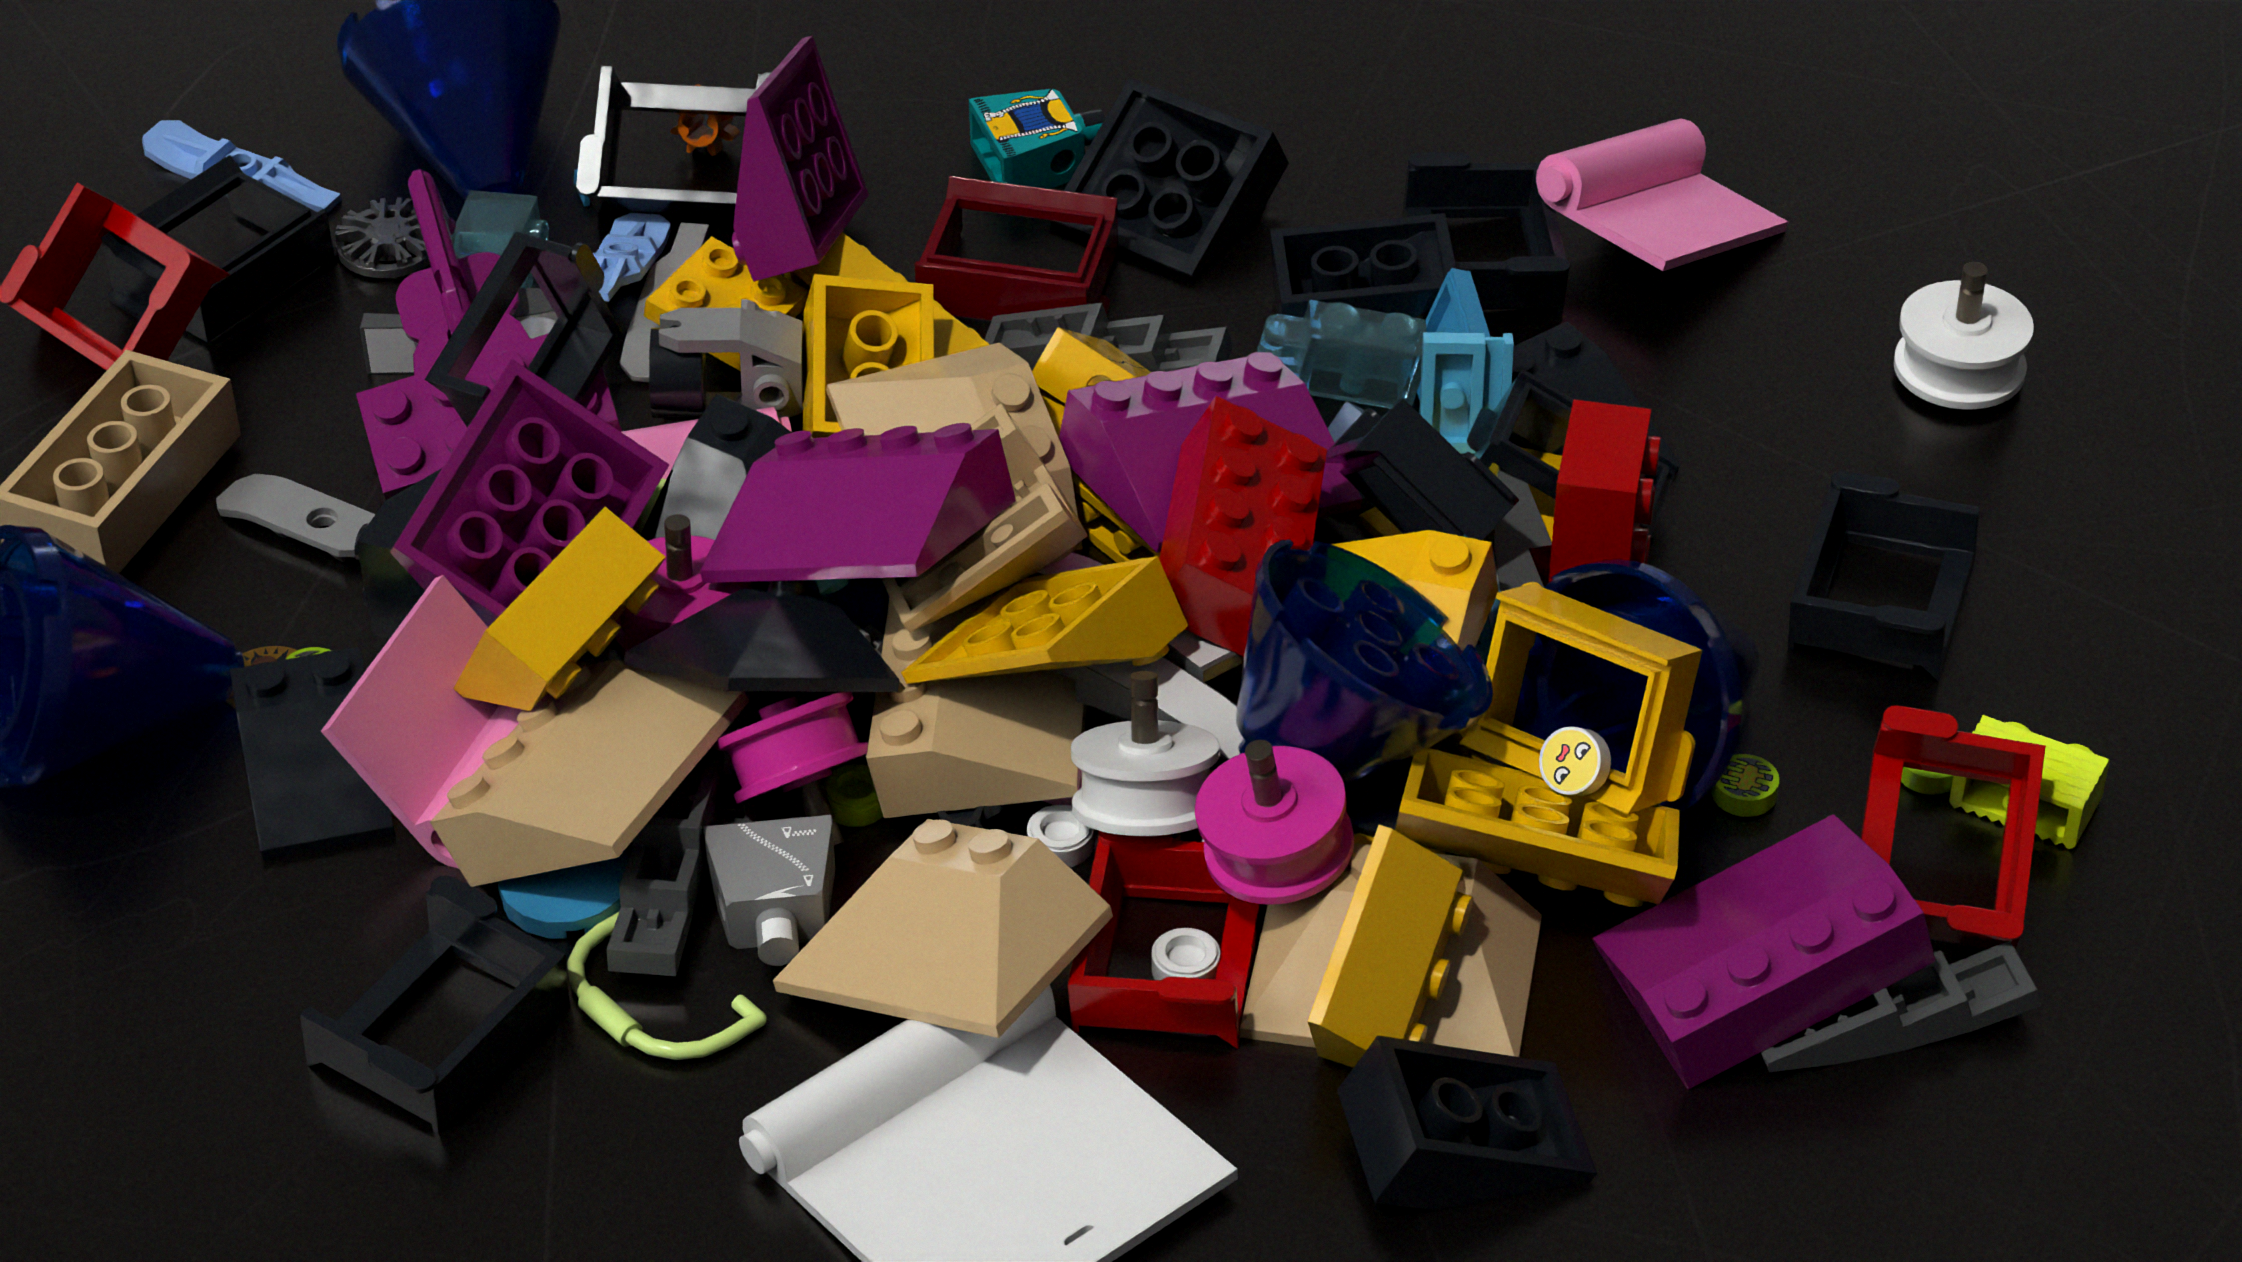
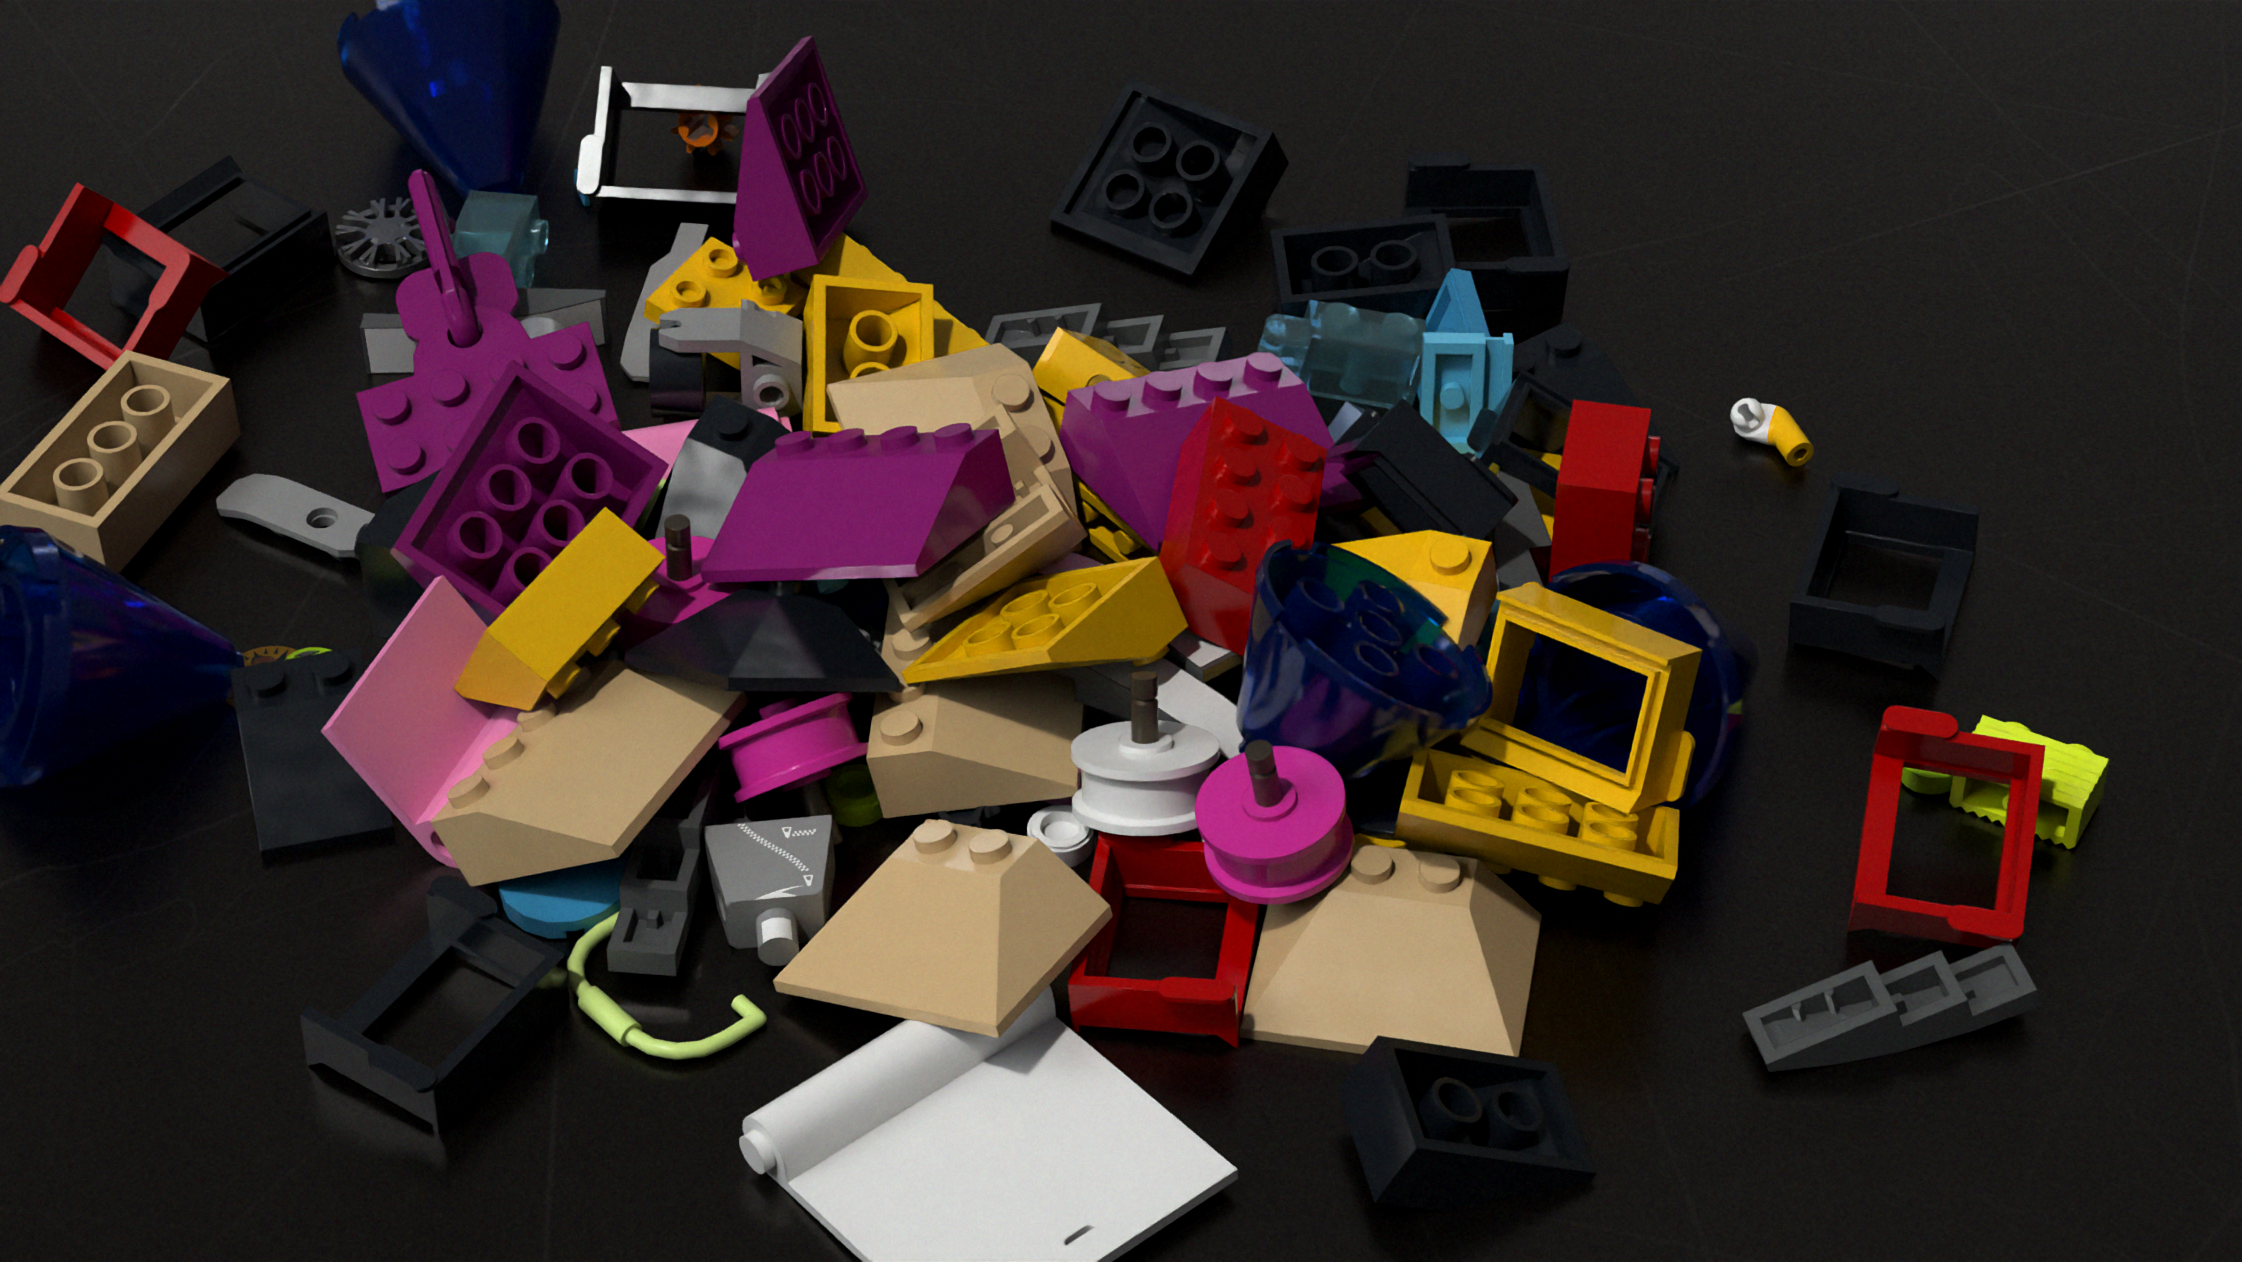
(191, 153): light blue piece -> none
(572, 348): black piece -> none
(631, 249): light blue piece -> none
(991, 288): dark red piece -> none
(1030, 137): teal torso -> none
(1185, 954): white tile -> none
(1389, 949): yellow slope -> none
(1575, 761): tile -> none
(1651, 196): bright pink door -> none
(1747, 786): lime tile -> none
(1767, 948): magenta slope -> none
(1772, 427): none -> arm
(1963, 342): white wheel -> none

